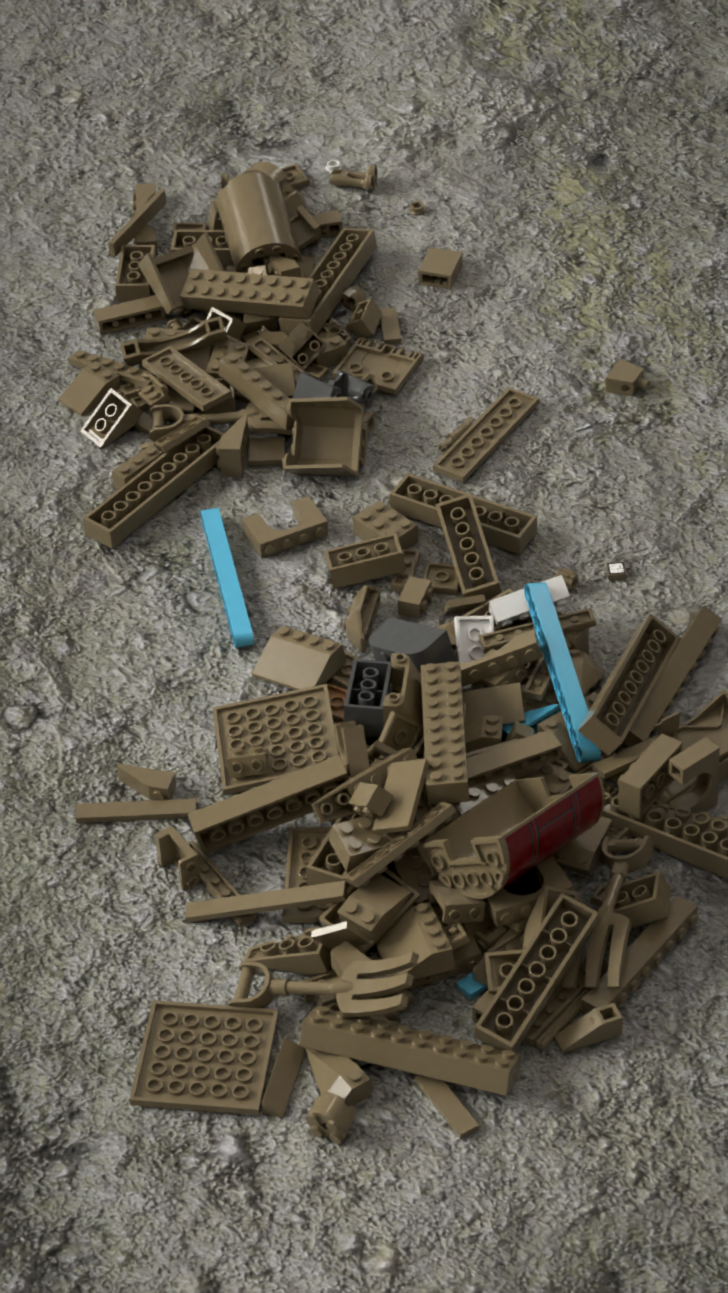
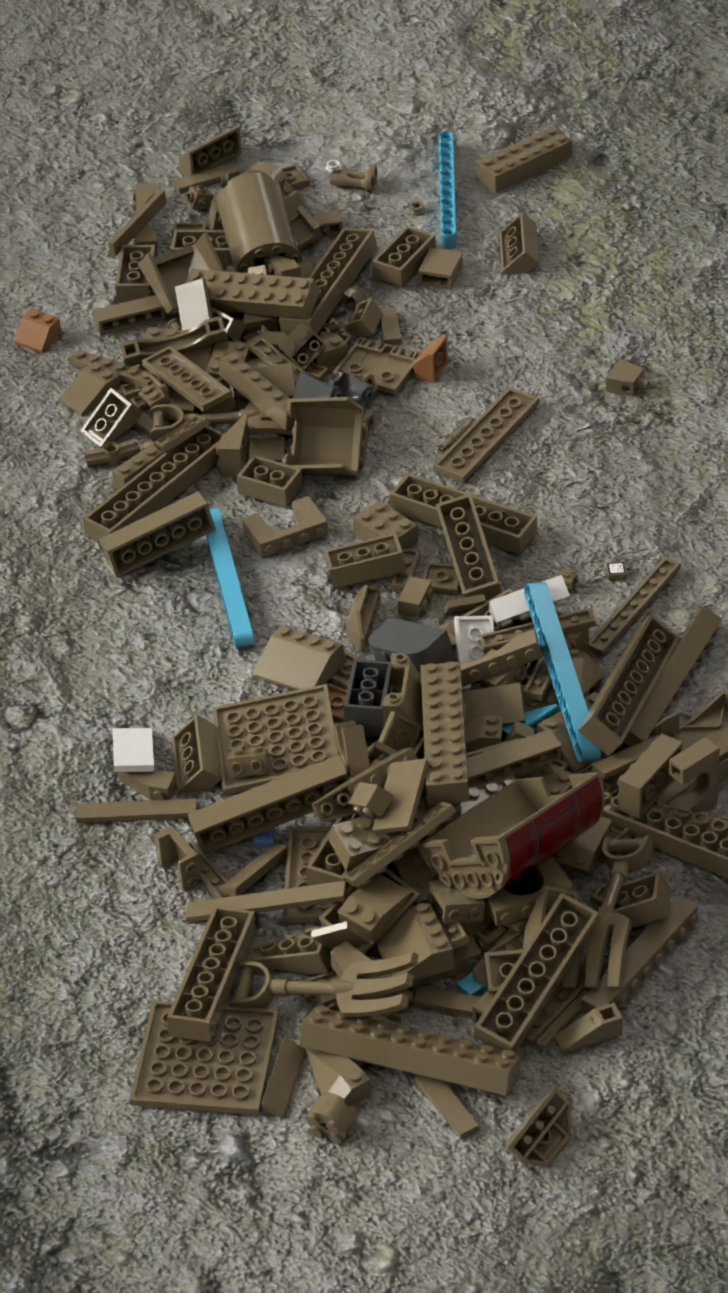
(38, 330): none -> medium nougat slope
(112, 453): none -> dark tan piece
(133, 750): none -> white tile
(157, 534): none -> dark tan brick
(193, 303): none -> tile
(196, 756): none -> dark tan slope
(199, 197): none -> dark tan brick
(205, 178): none -> dark tan tile
(211, 974): none -> dark tan brick
(212, 153): none -> dark tan slope
(255, 870): none -> dark tan slope
(265, 838): none -> medium blue tile
(269, 480): none -> dark tan brick
(403, 256): none -> dark tan brick
(432, 360): none -> medium nougat slope
(444, 1000): none -> dark tan tile
(447, 190): none -> medium azure beam
(519, 246): none -> dark tan slope
(523, 159): none -> dark tan brick
(542, 1131): none -> dark tan wedge
(633, 606): none -> dark tan plate

